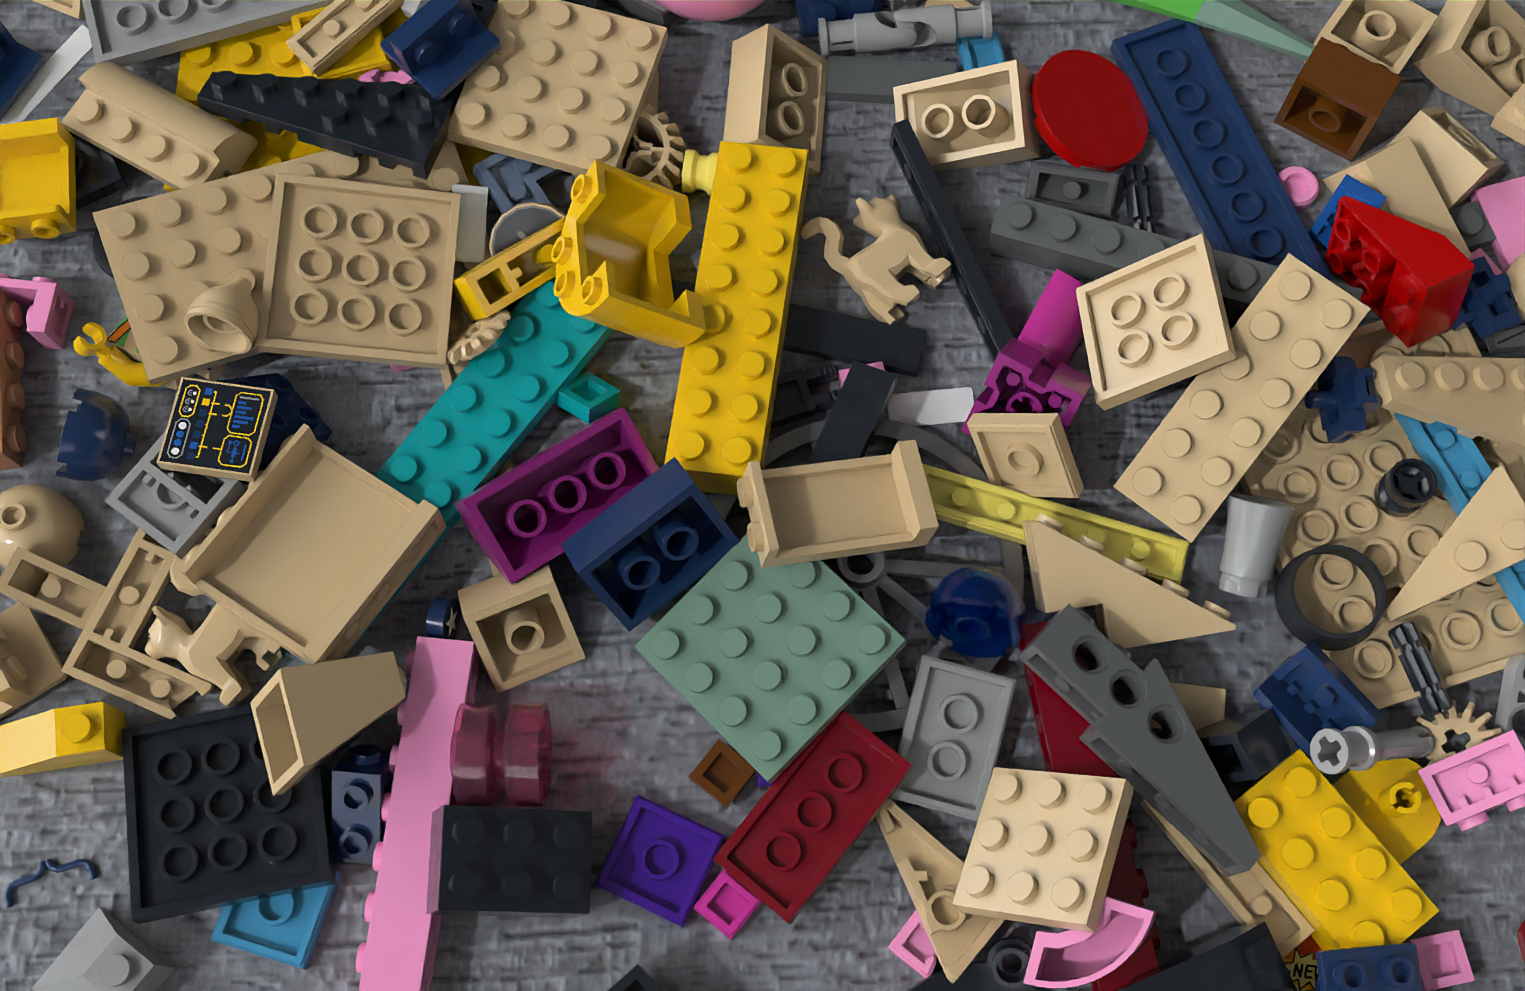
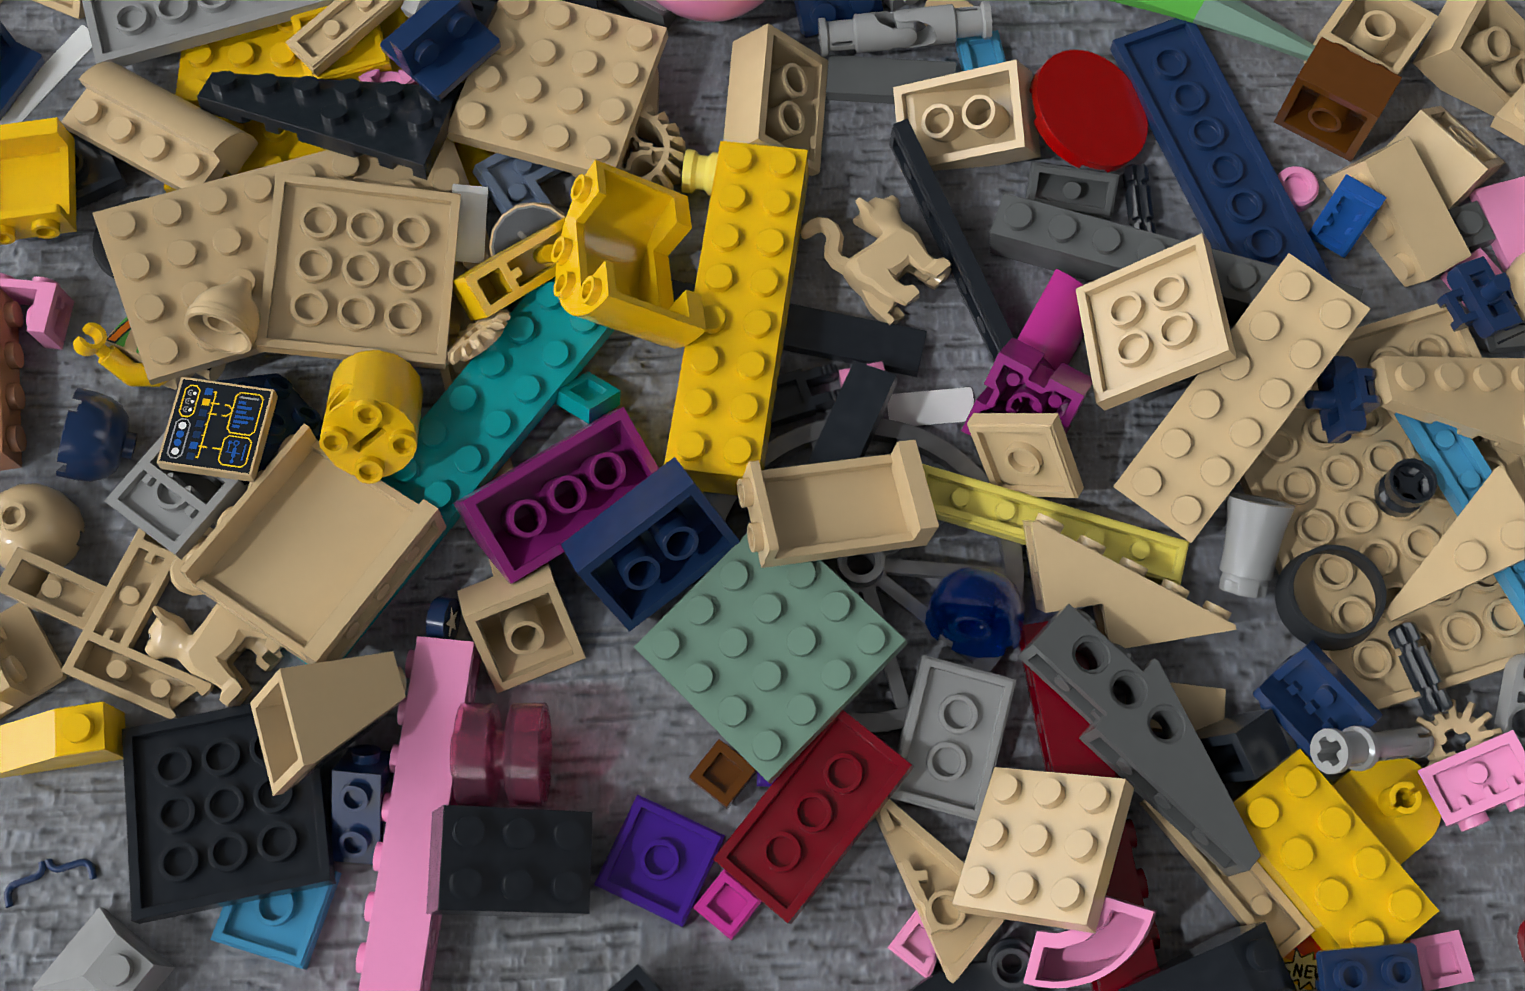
(372, 415): none -> yellow cylinder
(1405, 270): red slope -> none

